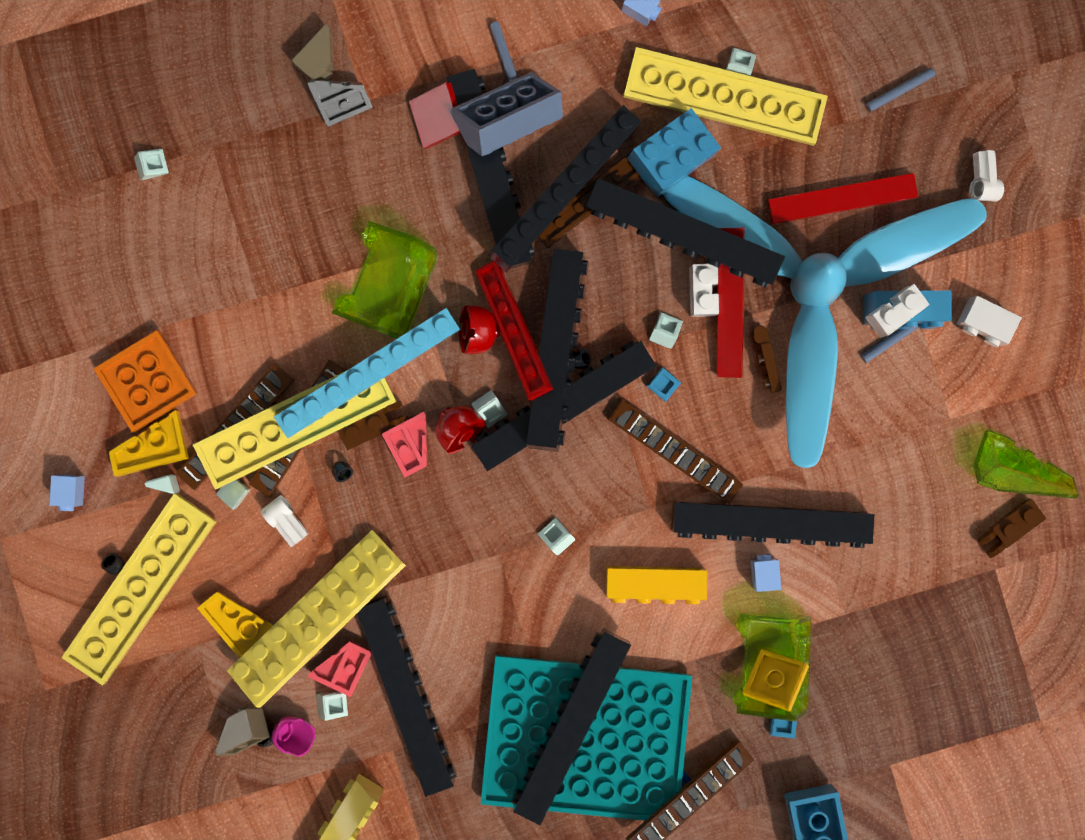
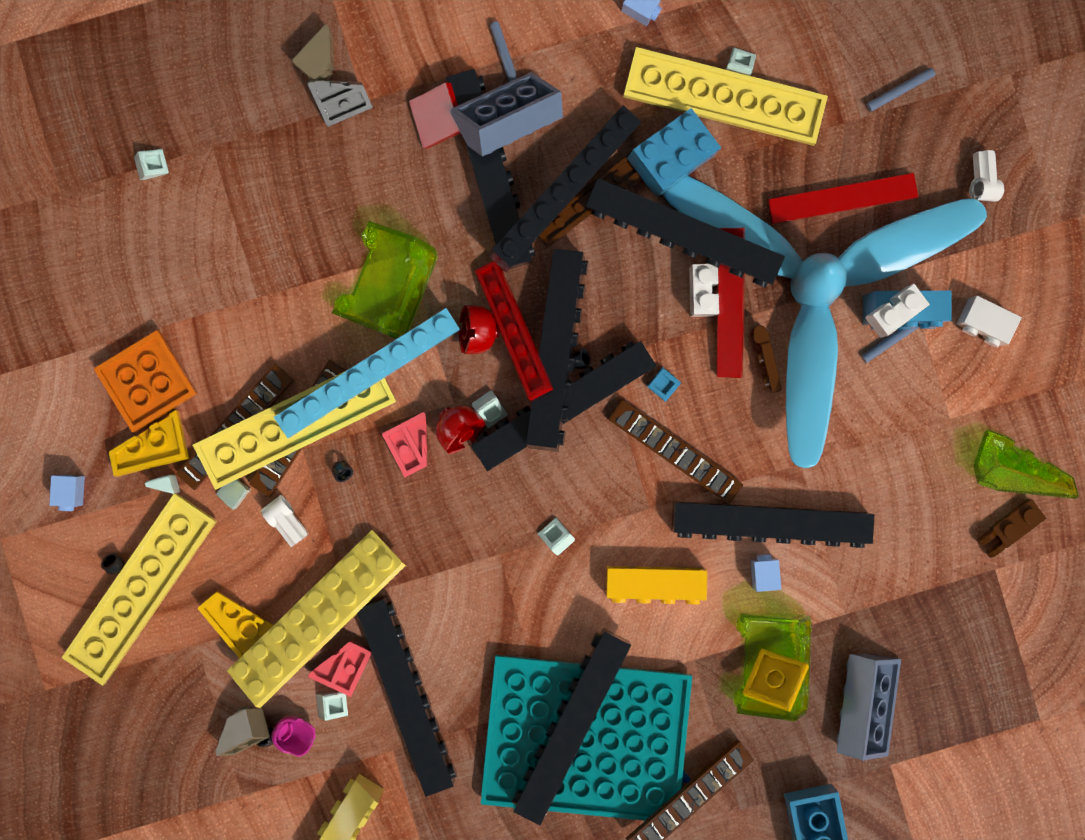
(370, 426): reddish brown hinge -> none
(666, 330): light aqua slope -> none
(782, 728): dark azure tile -> none
(868, 706): none -> sand blue slope

